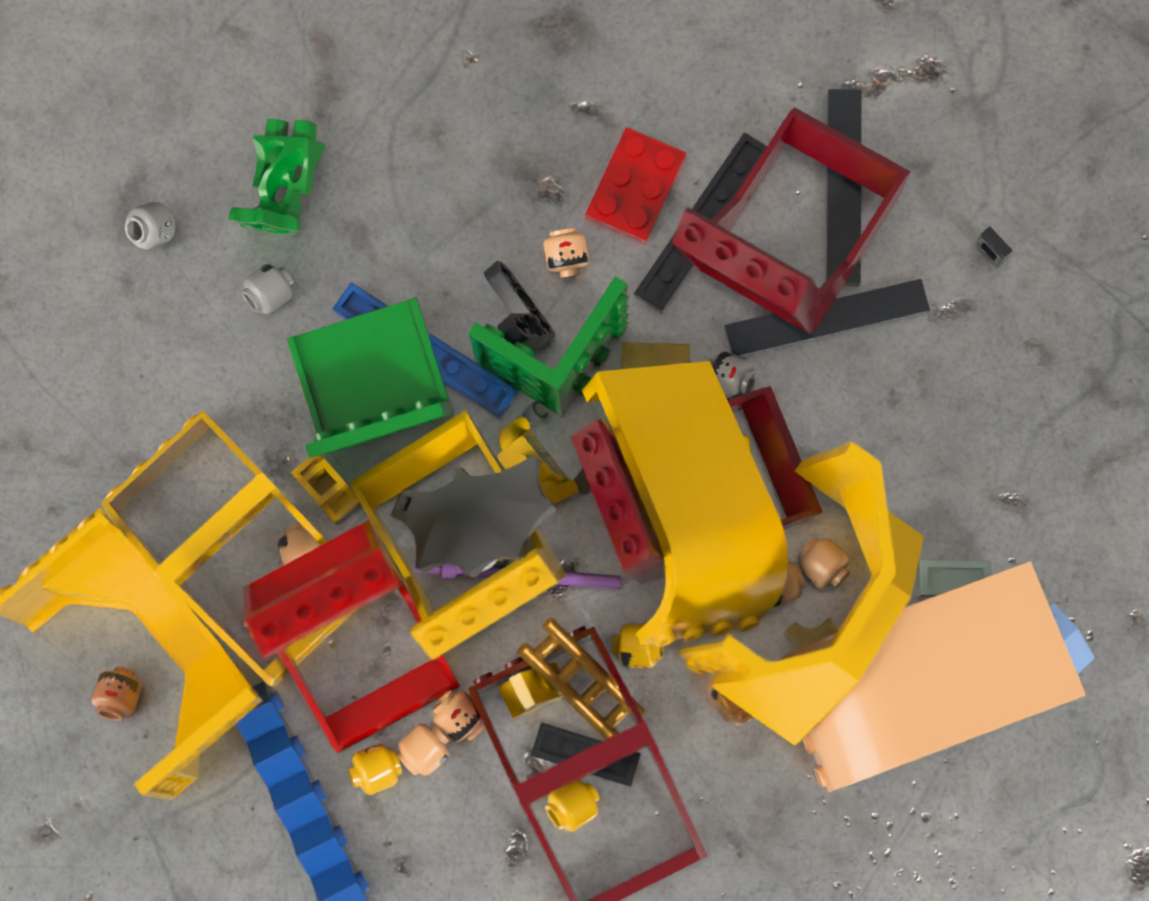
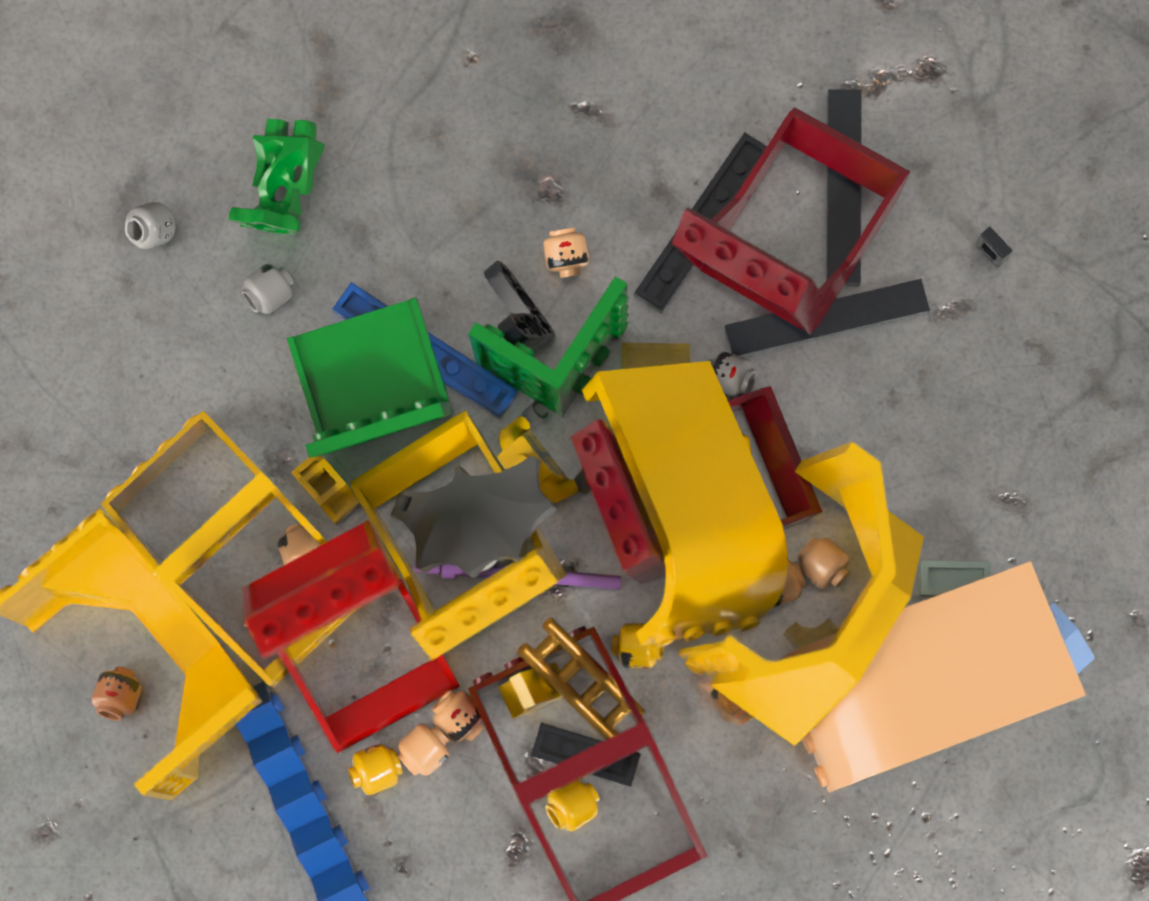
(635, 185): red plate -> none

